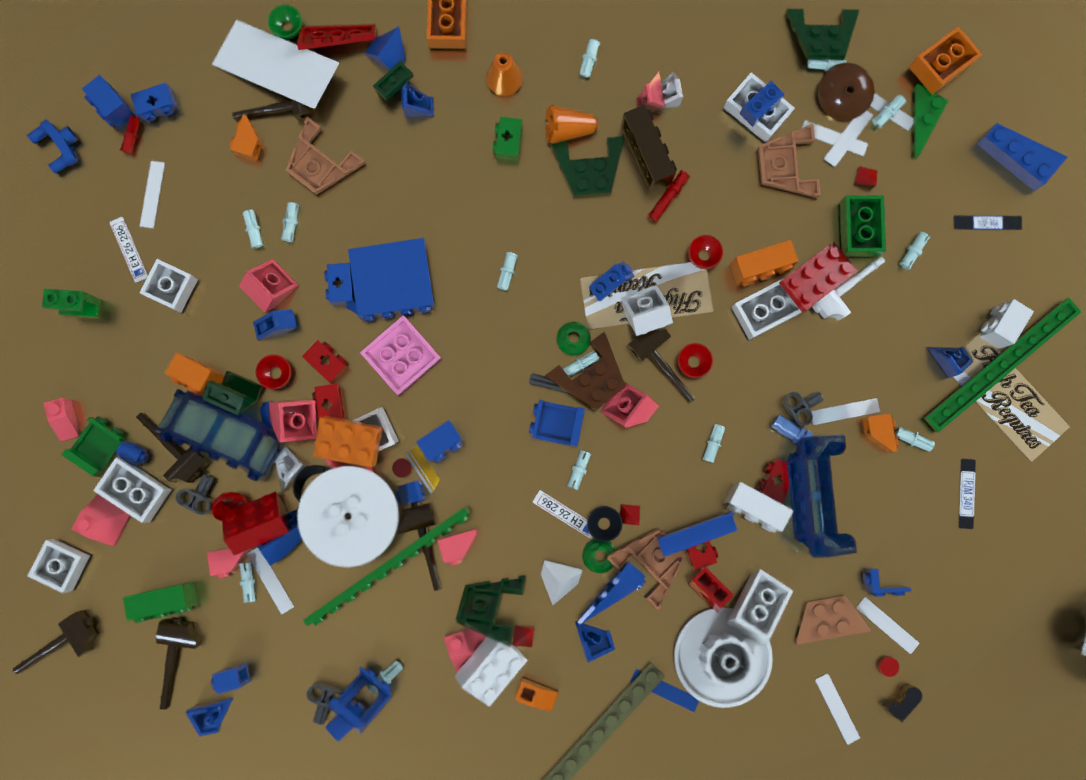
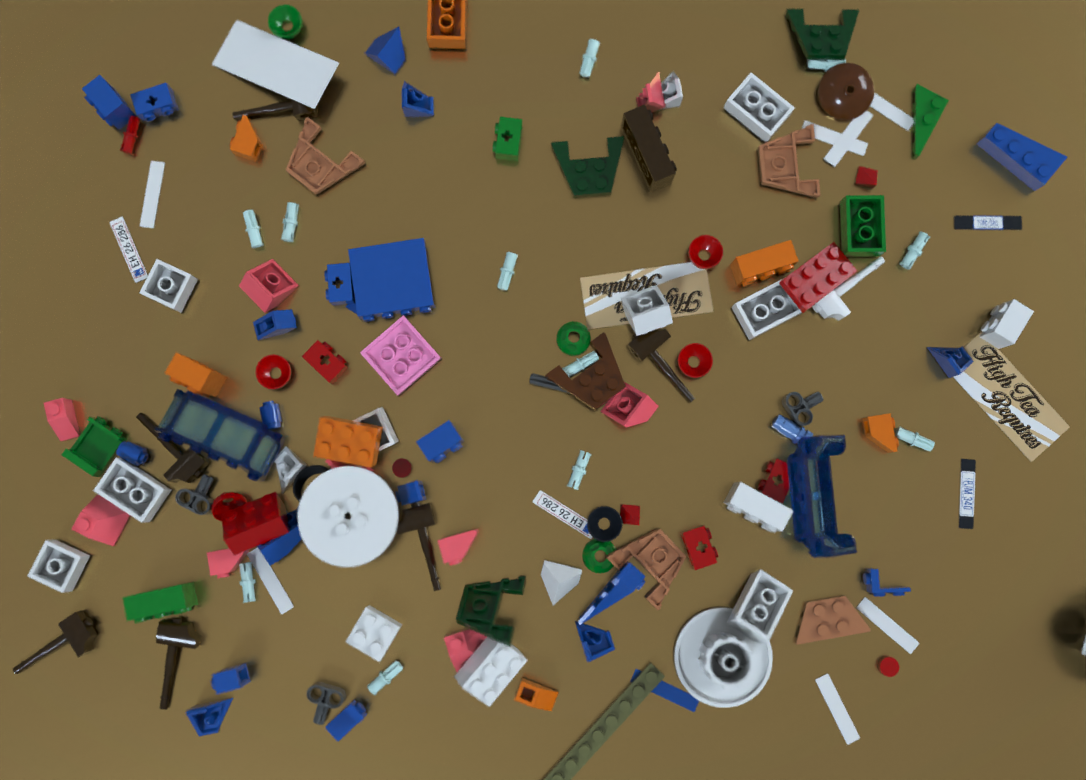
(62, 138): blue connector -> none
(72, 303): green panel -> none
(234, 394): dark green panel -> none
(293, 419): coral slope -> none
(332, 35): red wing -> none
(332, 394): red brick -> none
(365, 677): blue panel -> none
(374, 633): none -> white brick
(381, 572): green plate -> none
(393, 81): dark green panel -> none
(423, 468): yellow sticker -> none
(504, 75): orange cone -> none
(523, 636): red slope -> none
(557, 423): blue panel -> none
(568, 124): orange cone -> none
(611, 280): blue bracket -> none
(672, 191): red pin -> none
(697, 534): blue panel -> none
(711, 589): red brick -> none
(714, 443): light aqua axle -> none
(761, 103): blue brick -> none
(845, 411): white sticker -> none
(889, 111): light aqua axle -> none
(904, 703): black leg -> none
(945, 60): orange brick -> none
(1002, 365): green plate -> none

